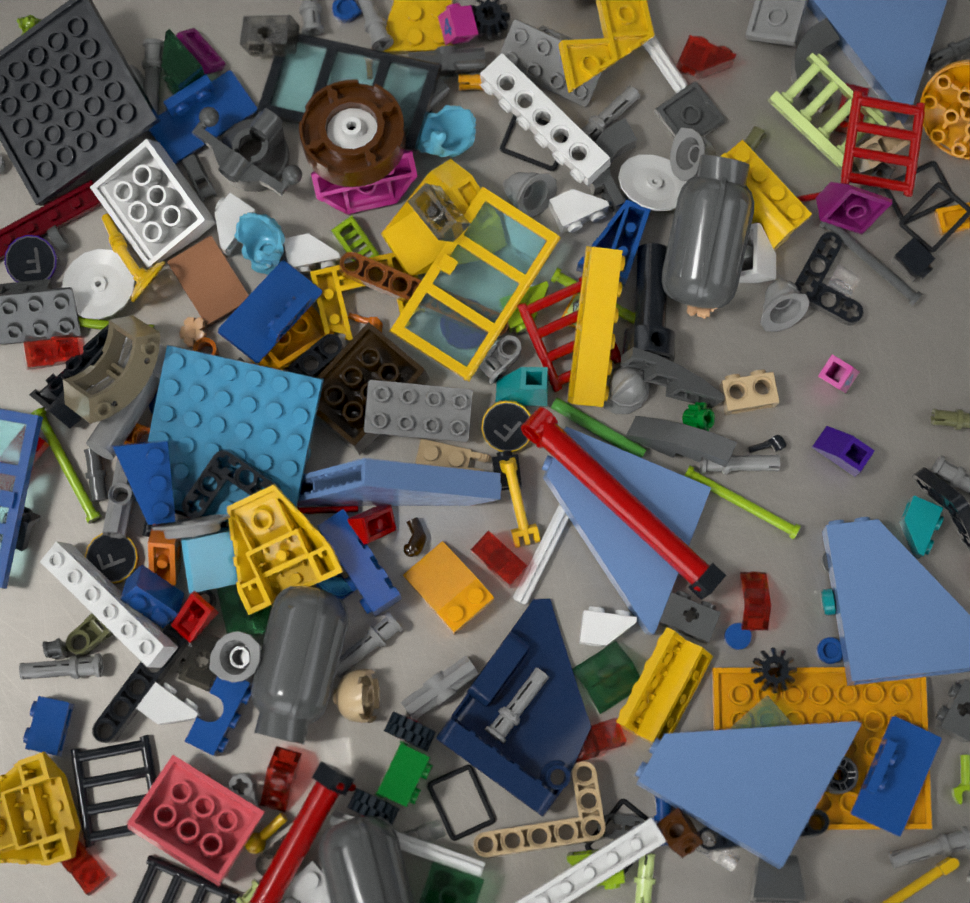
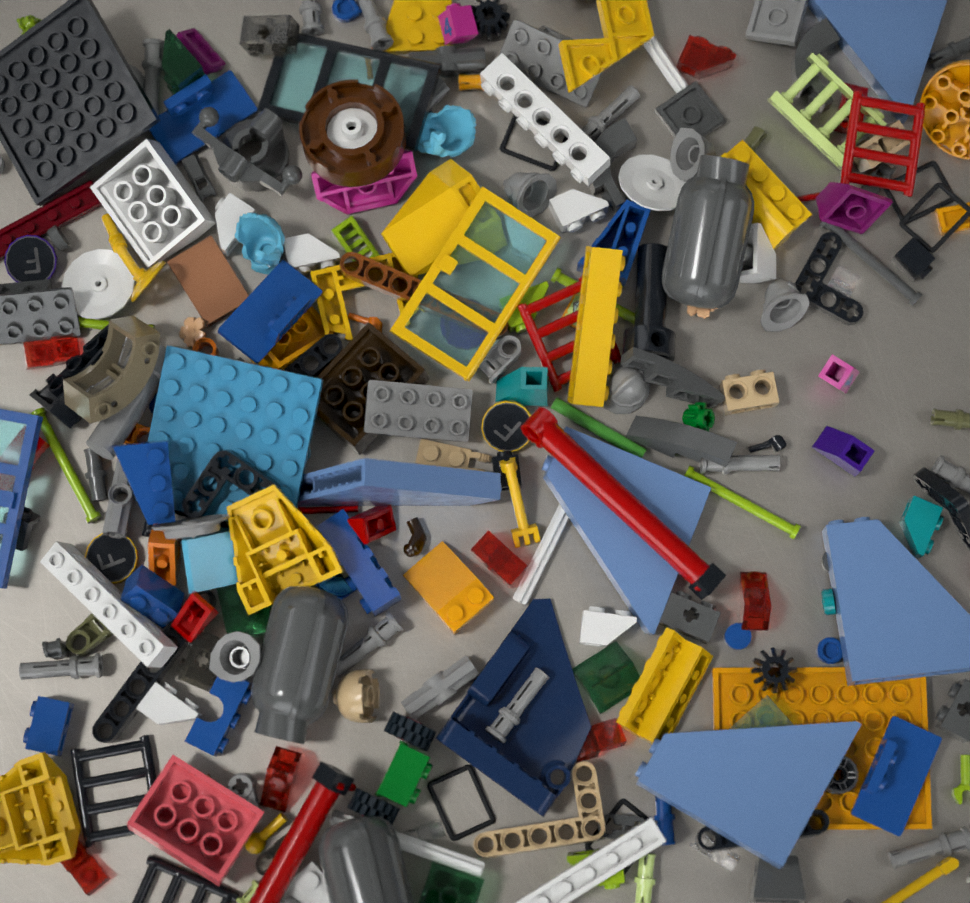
(336, 752): clear tile -> none
(439, 212): clear smoke brick -> none
(680, 833): reddish brown brick -> none

